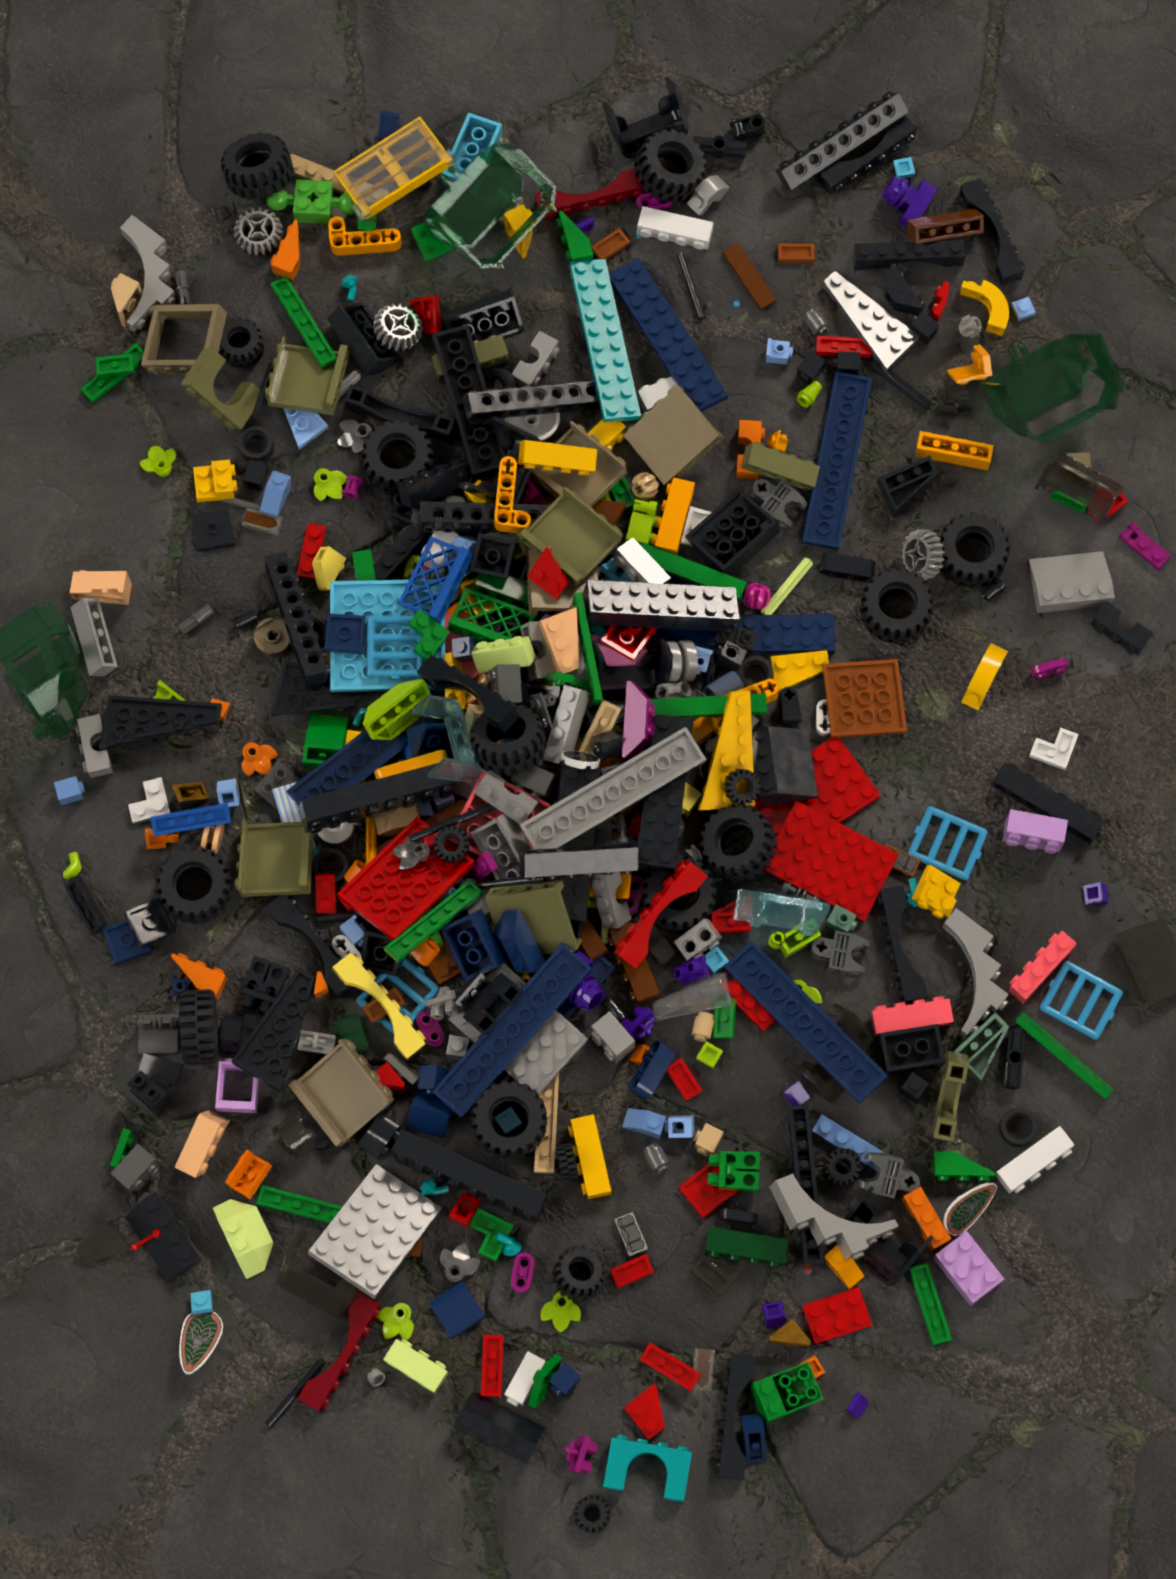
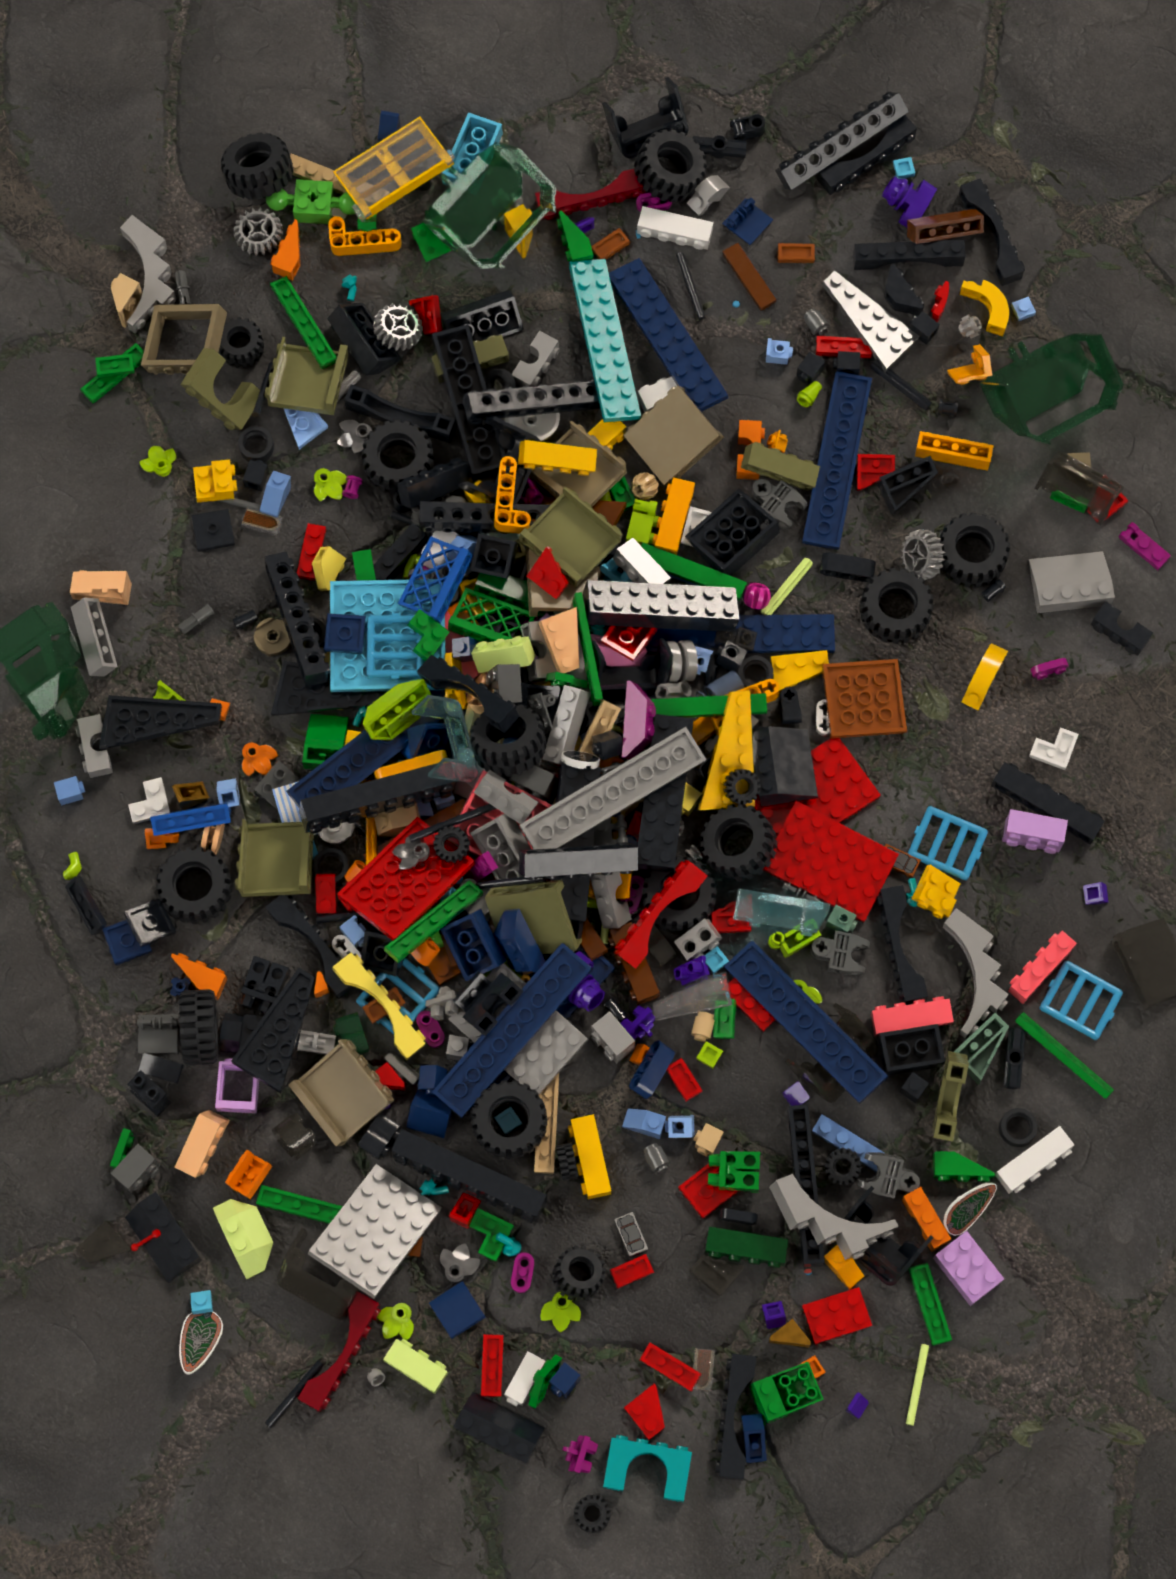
(747, 221): none -> dark blue hinge
(872, 467): none -> red wing
(917, 1384): none -> yellowish green bar

